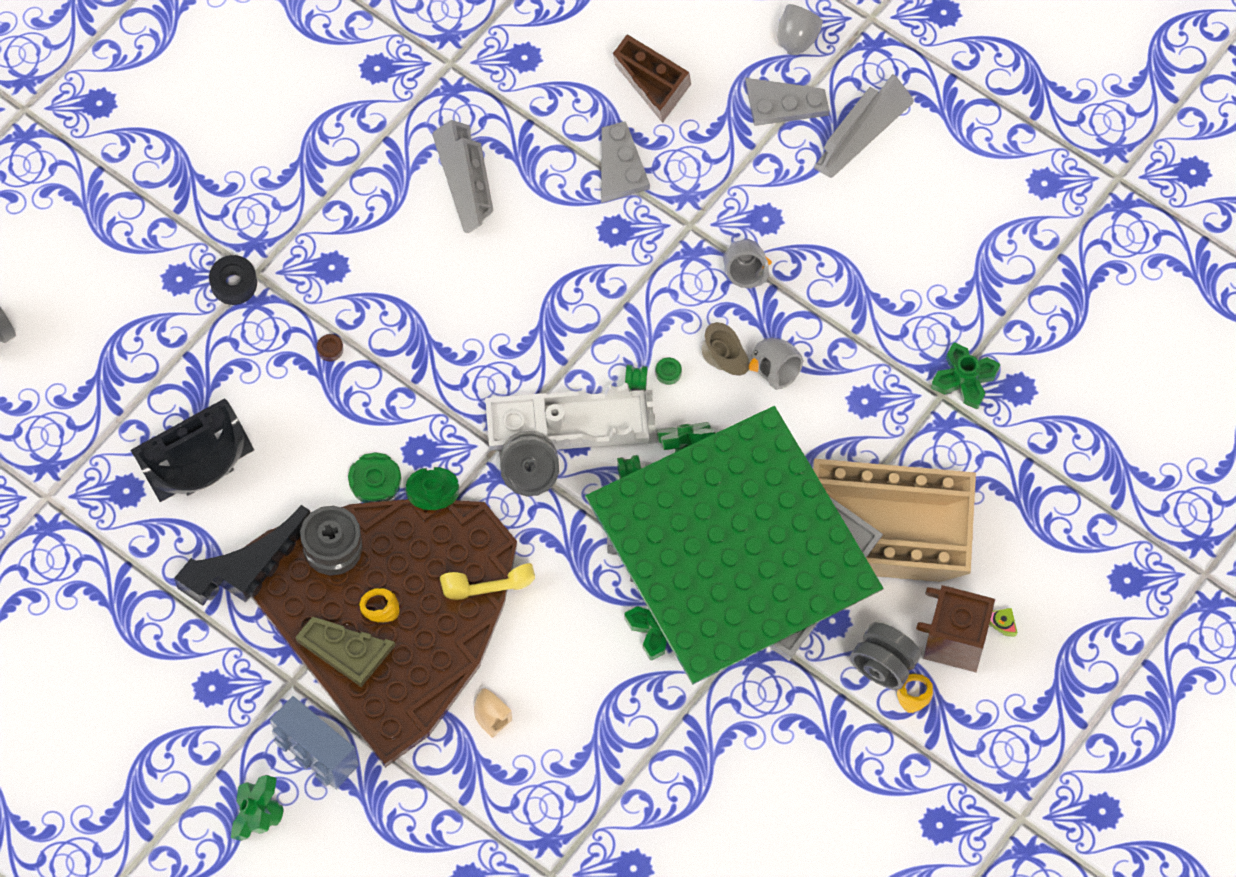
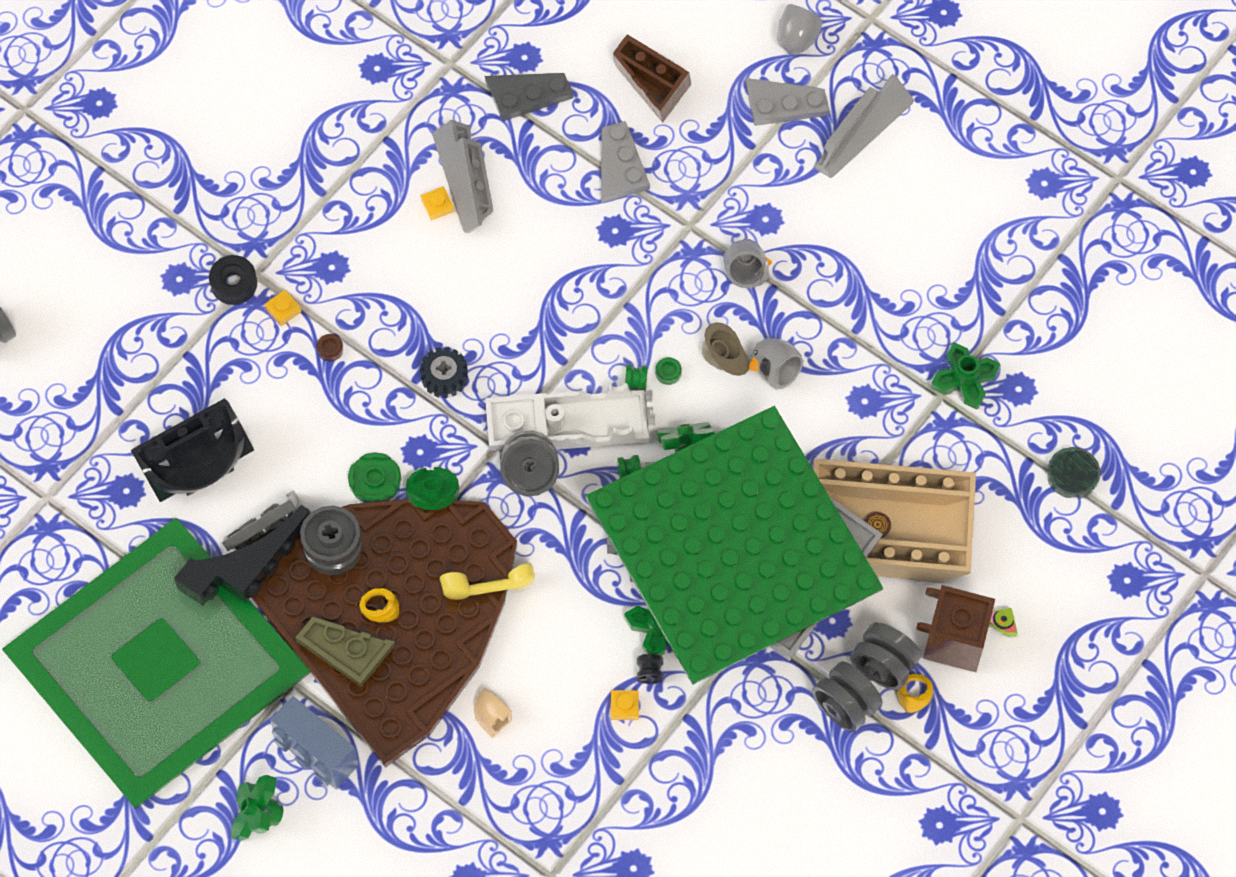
(150, 671): none -> baseplate
(240, 536): none -> dark grey wing
(282, 308): none -> yellow plate
(437, 203): none -> yellow plate
(446, 381): none -> black wheel
(527, 92): none -> dark grey wing
(624, 705): none -> yellow plate
(650, 668): none -> black wheel
(847, 696): none -> dark grey wheel
(880, 522): none -> reddish brown tile
(1073, 472): none -> tile

